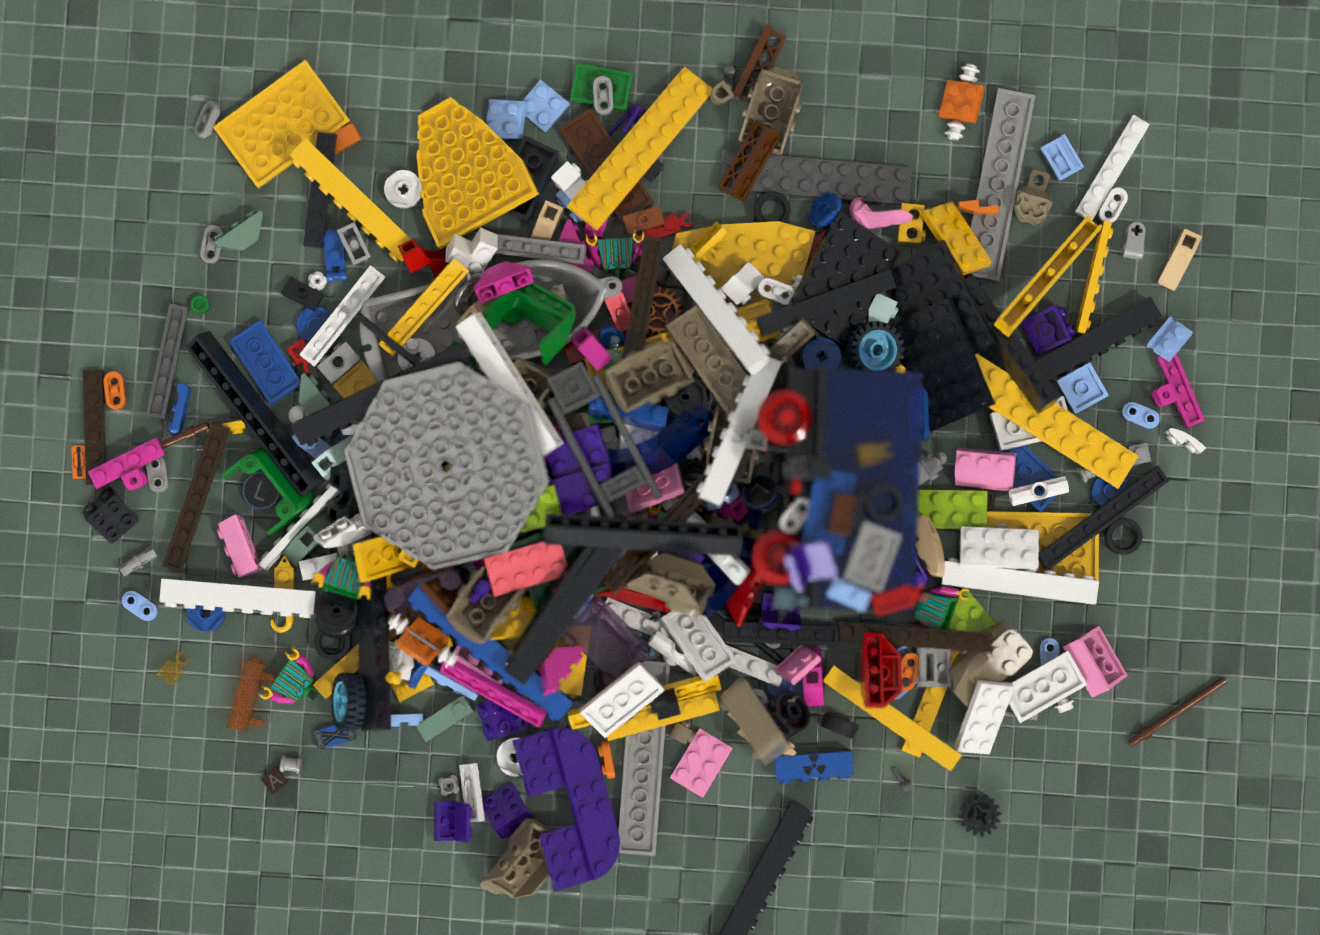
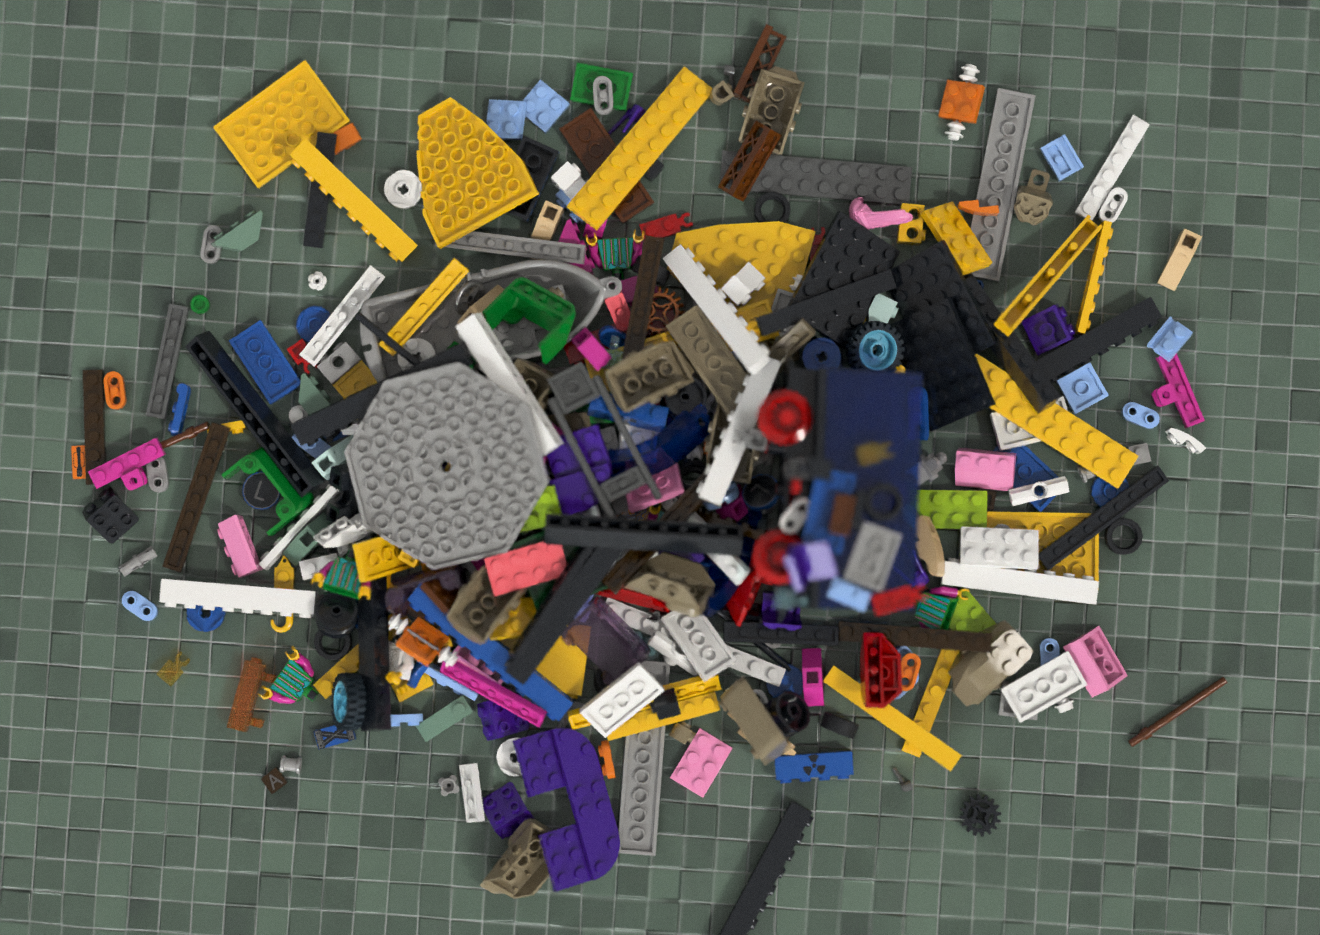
(206, 119): light grey plate -> none
(302, 294): black plate -> none
(334, 256): blue plate -> none
(353, 243): light grey brick -> none
(418, 257): red arch -> none
(452, 821): dark purple bracket -> none
(474, 253): white brick -> none
(480, 590): dark purple cylinder -> none
(501, 280): dark pink slope -> none
(558, 666): dark pink slope -> none
(643, 220): dark orange plate -> none
(707, 240): yellow plate -> none
(776, 290): white plate -> none
(797, 664): bright pink plate -> none
(824, 210): blue tile -> none
(939, 667): light grey plate -> none
(983, 717): white plate -> none
(1134, 245): light grey piece -> none

